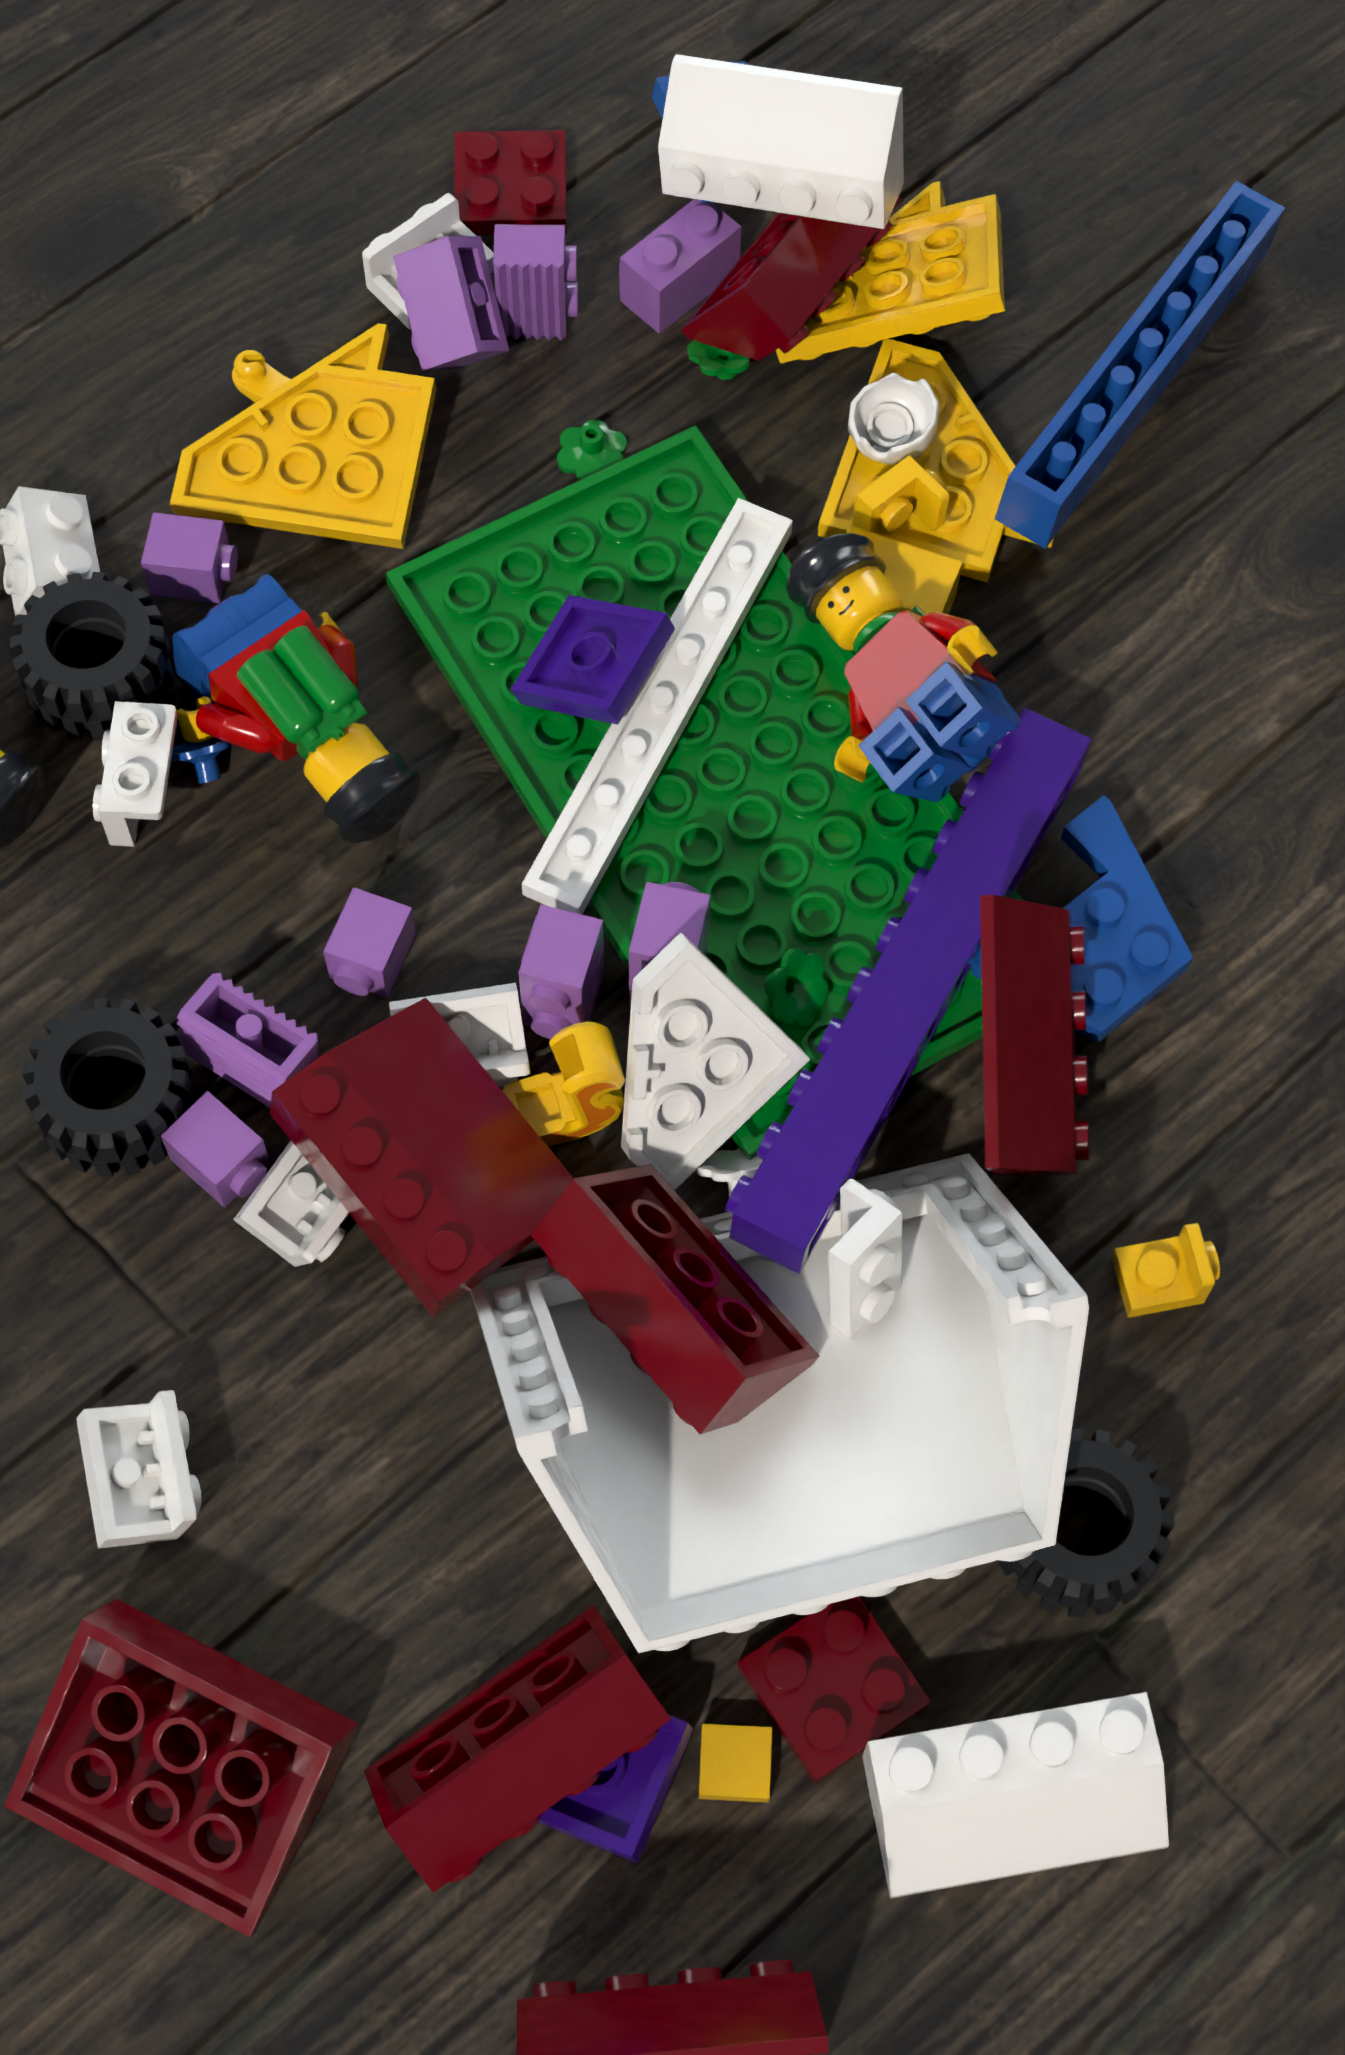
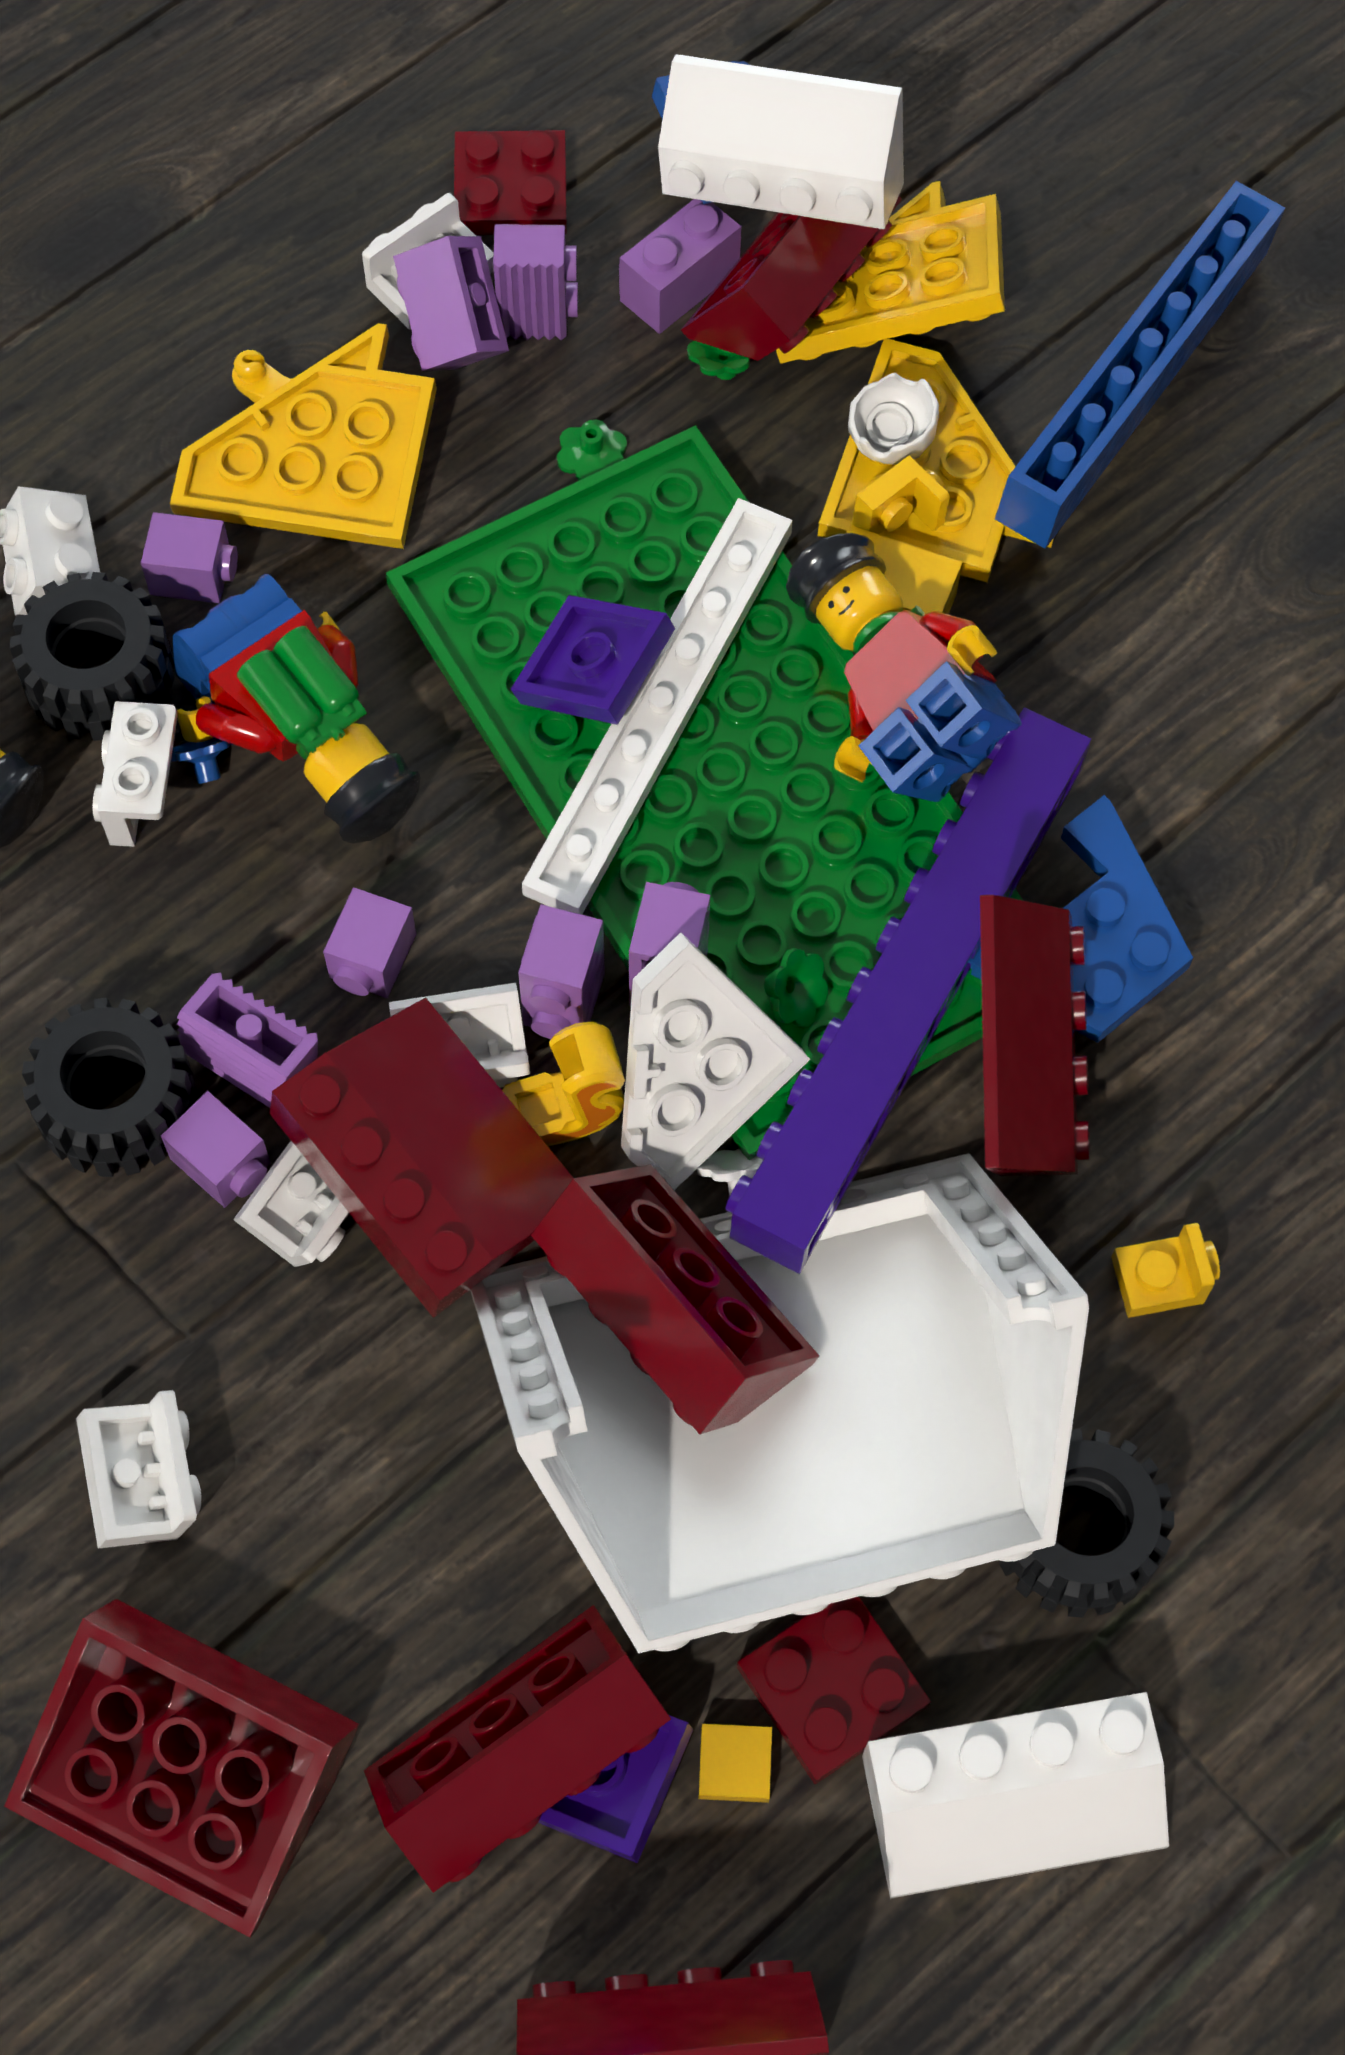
(866, 1259): white bracket -> none

